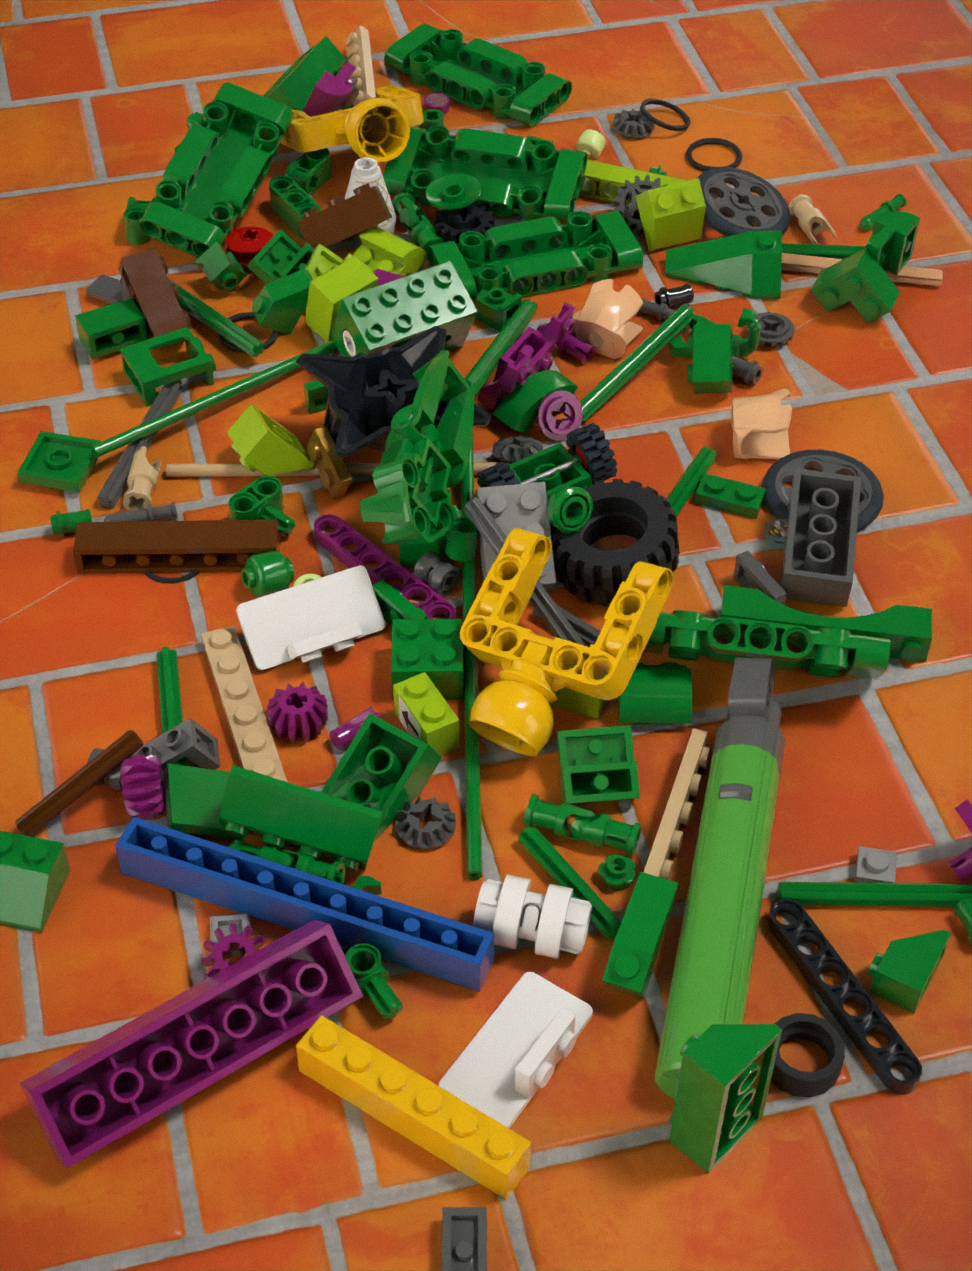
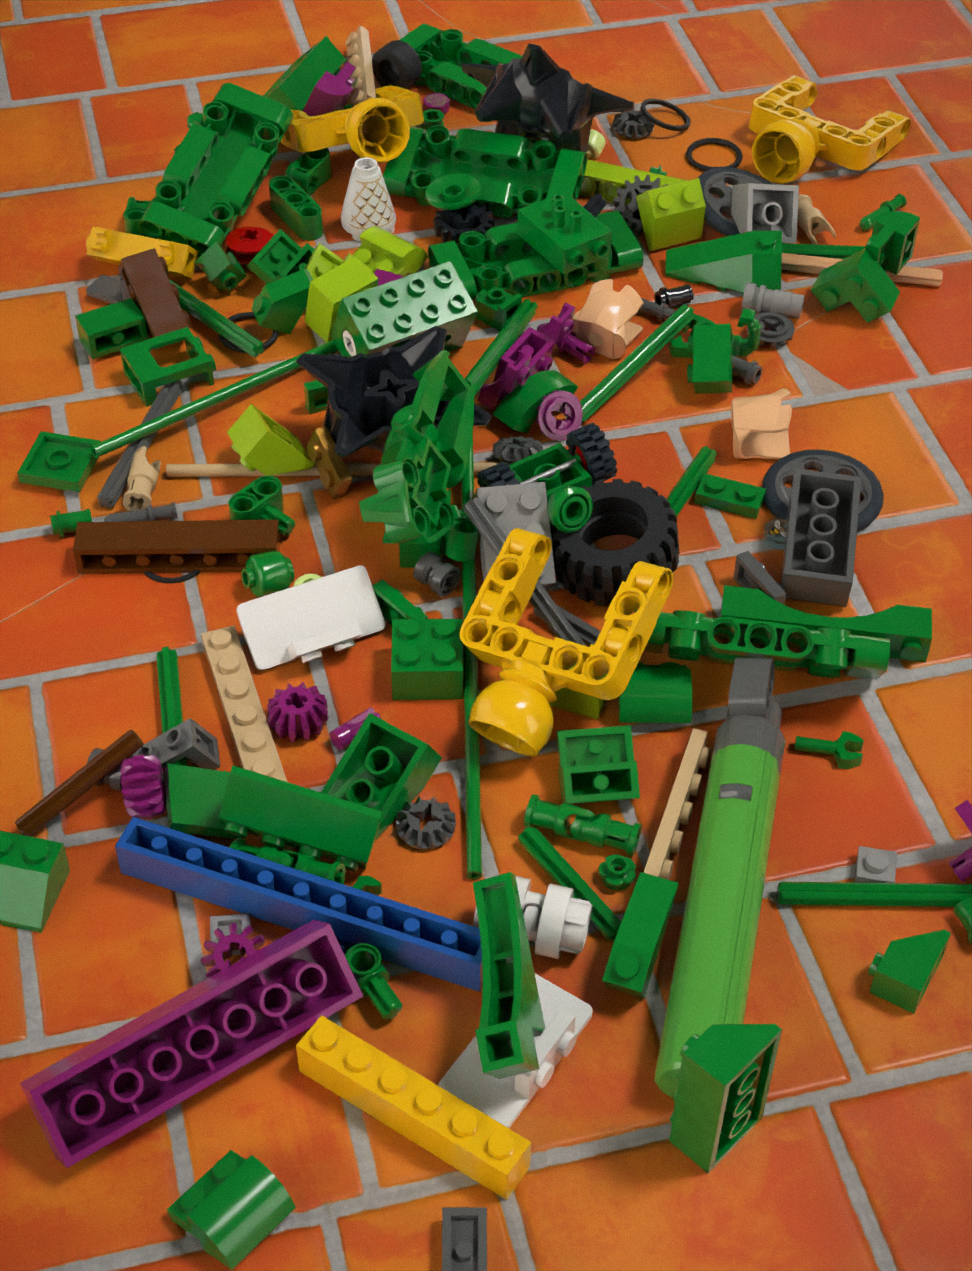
(113, 245): none -> yellow brick
(232, 1207): none -> green brick
(344, 217): reddish brown brick -> none
(386, 570): magenta beam -> none
(396, 65): none -> black tyre
(415, 221): green piece -> none
(426, 713): lime brick -> none
(510, 993): none -> green arch
(541, 100): none -> black piece
(566, 231): none -> green piece
(766, 208): none -> light grey slope
(772, 301): none -> light grey axle
(793, 138): none -> yellow piece
(827, 1037): black tyre -> none
(836, 748): none -> green bar
(848, 990): black beam -> none

